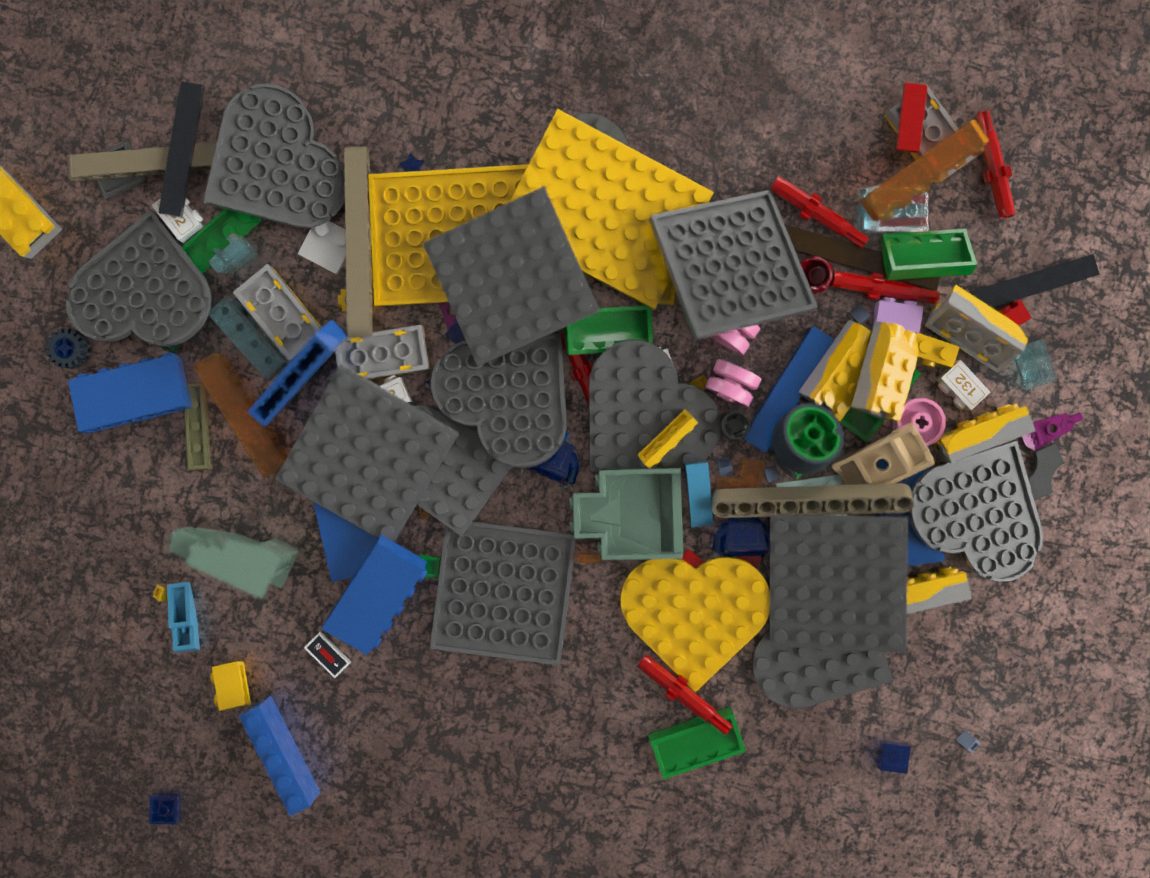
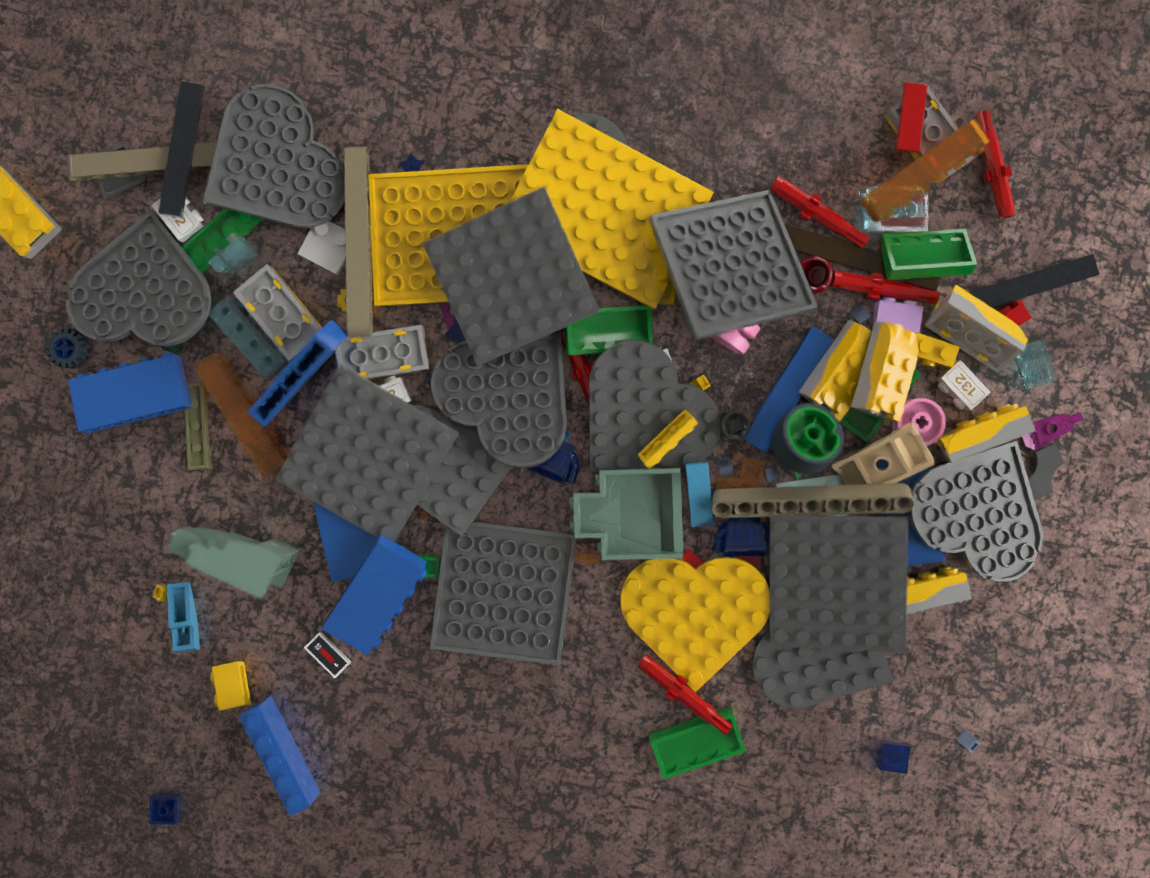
(731, 386): bright pink wheel -> none

